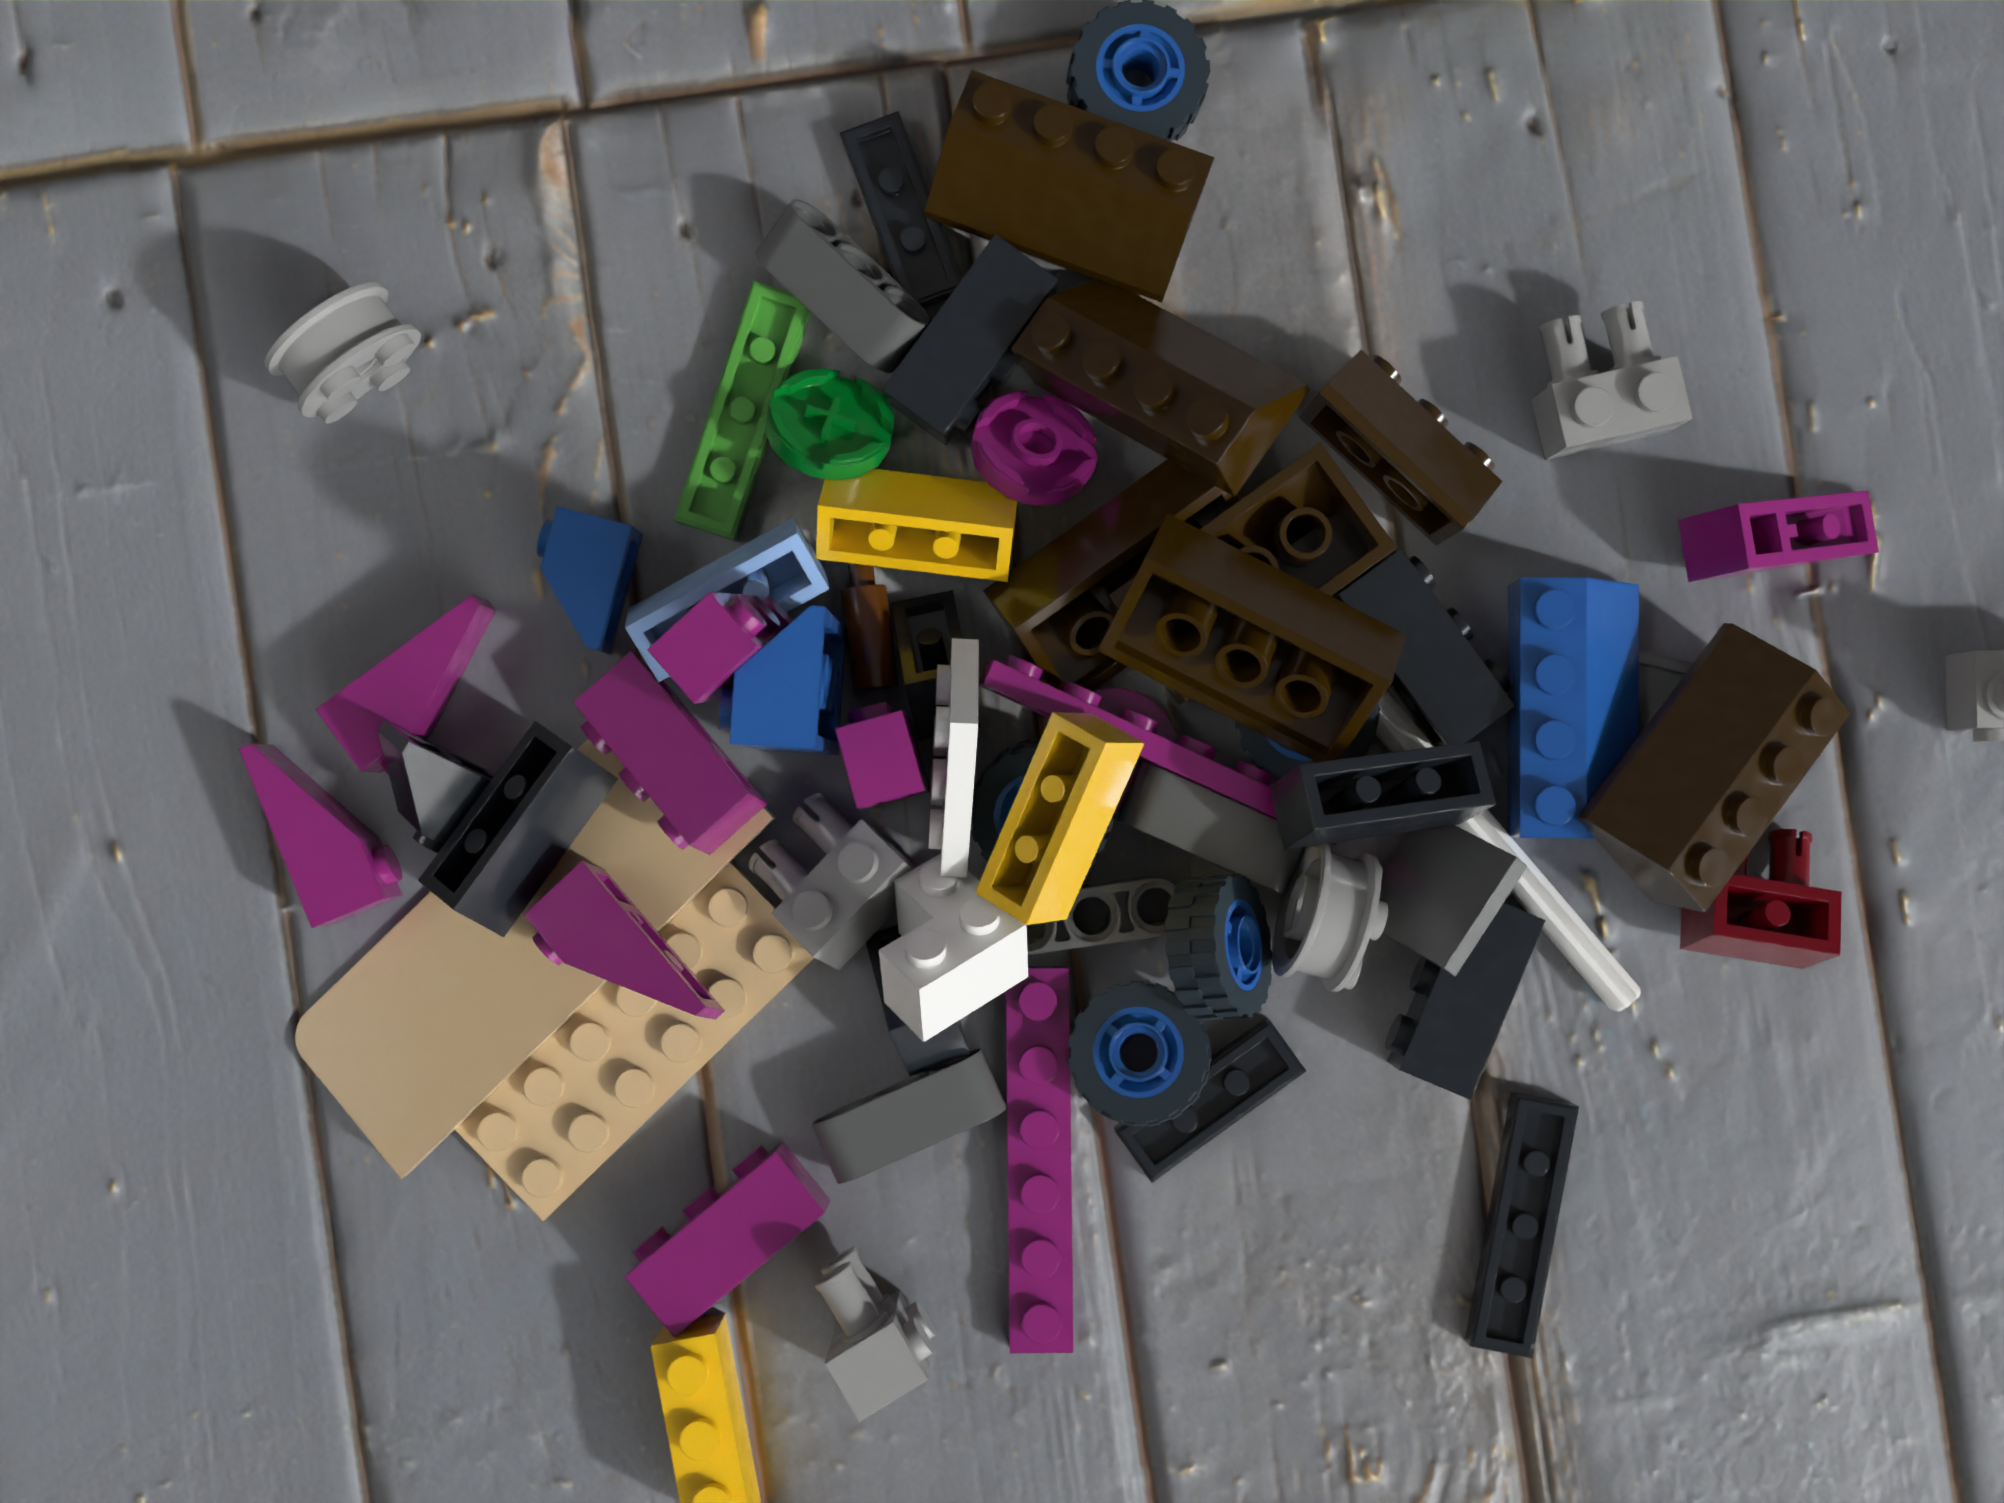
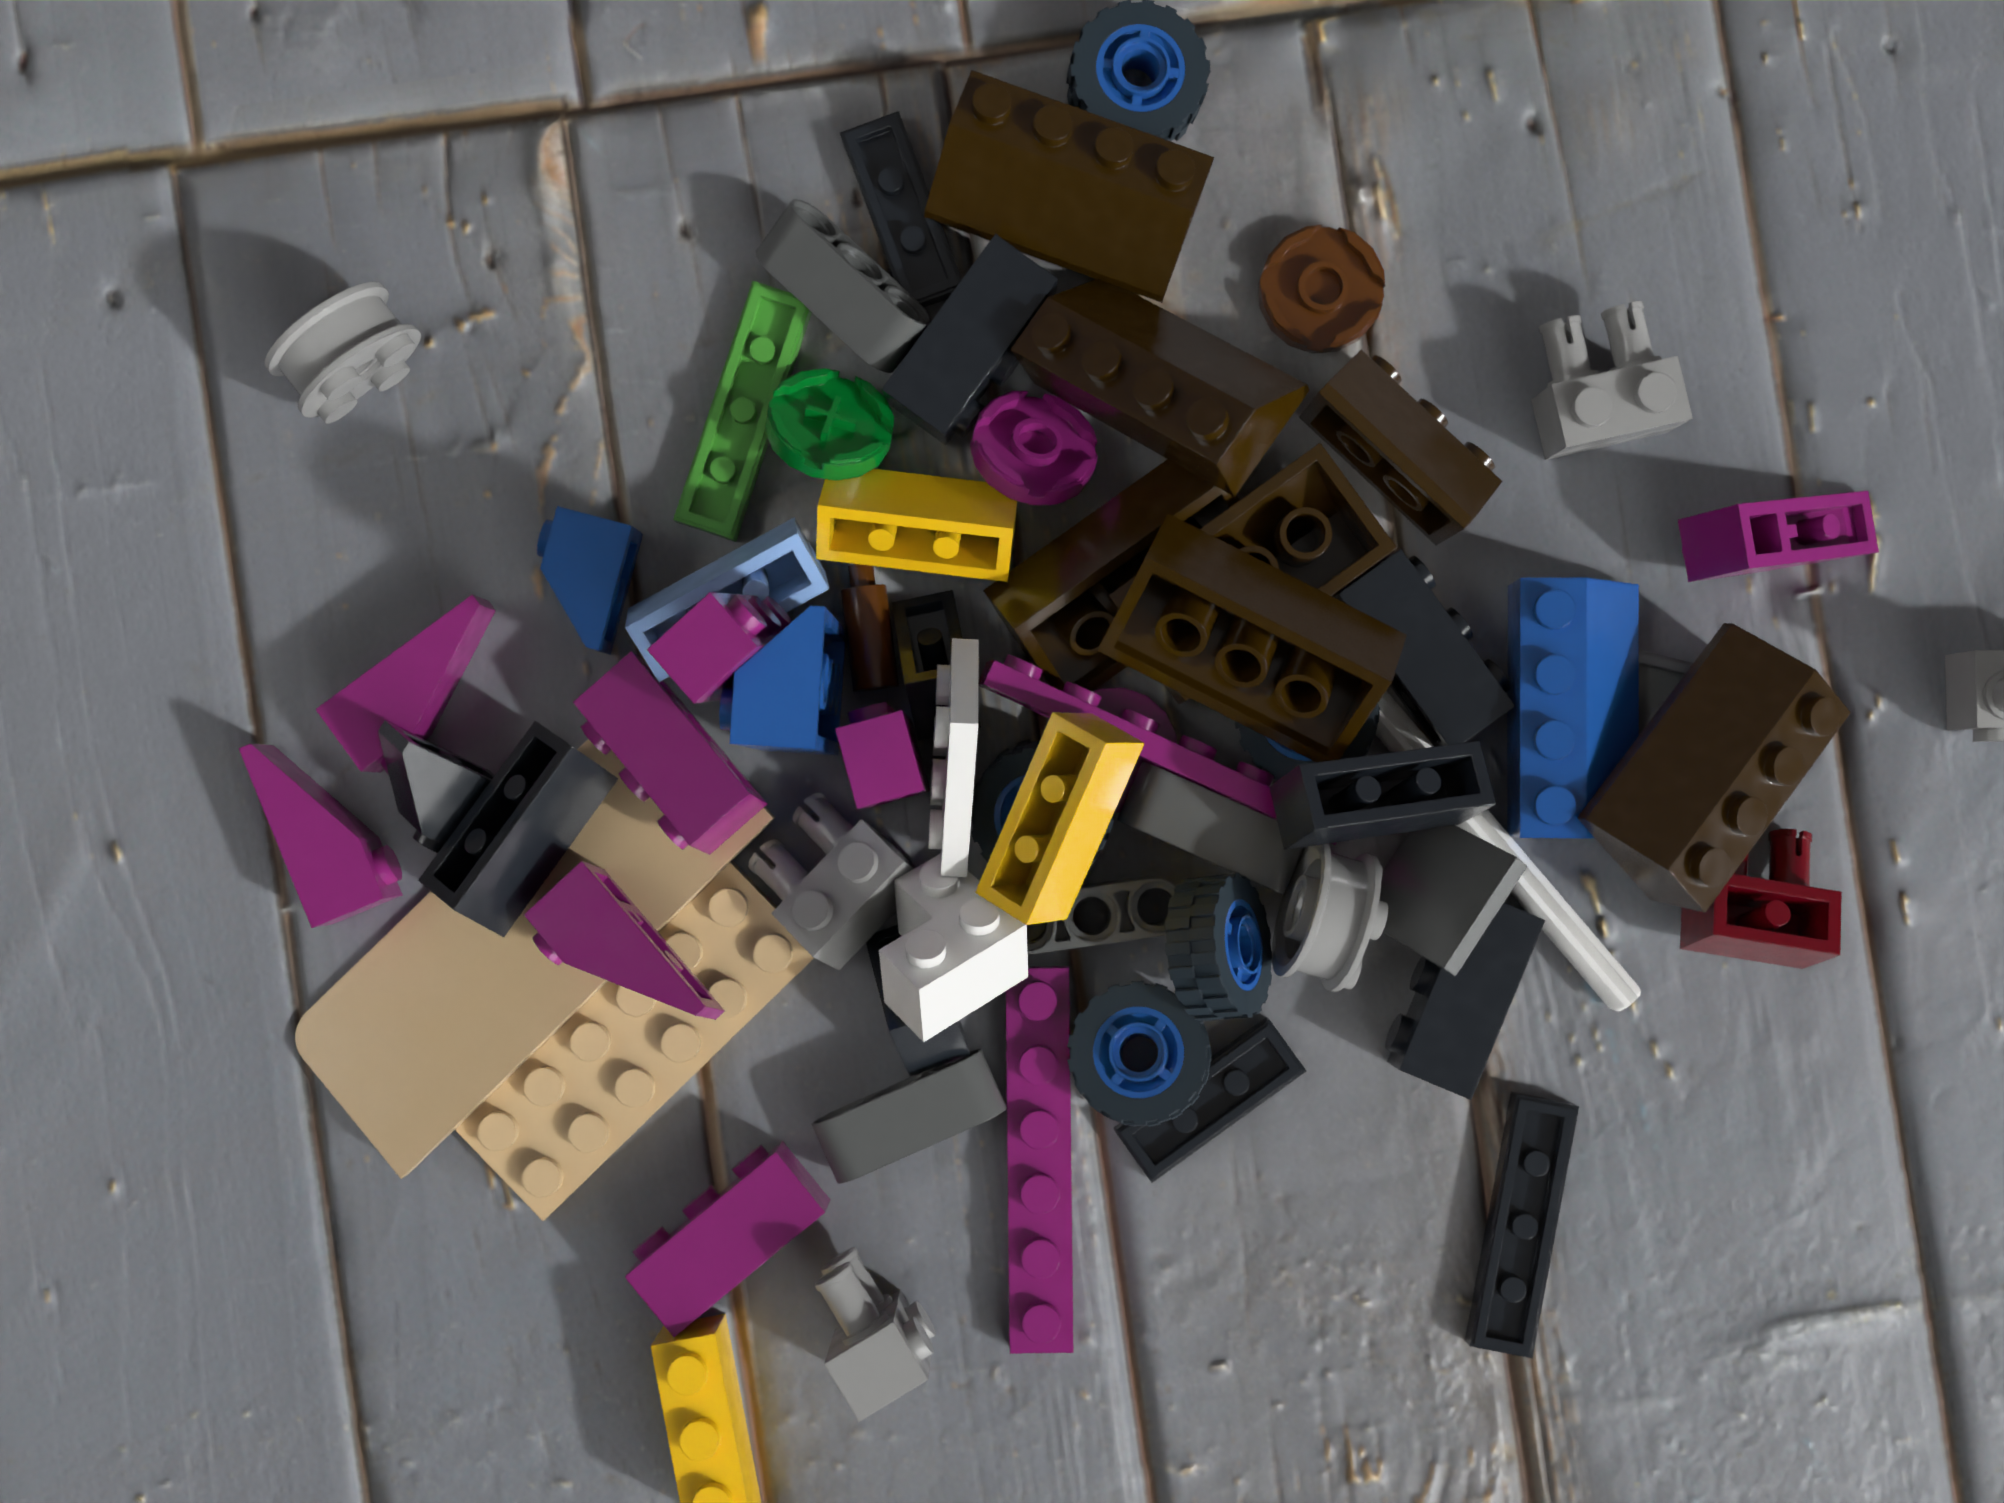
(1321, 289): none -> reddish brown tile

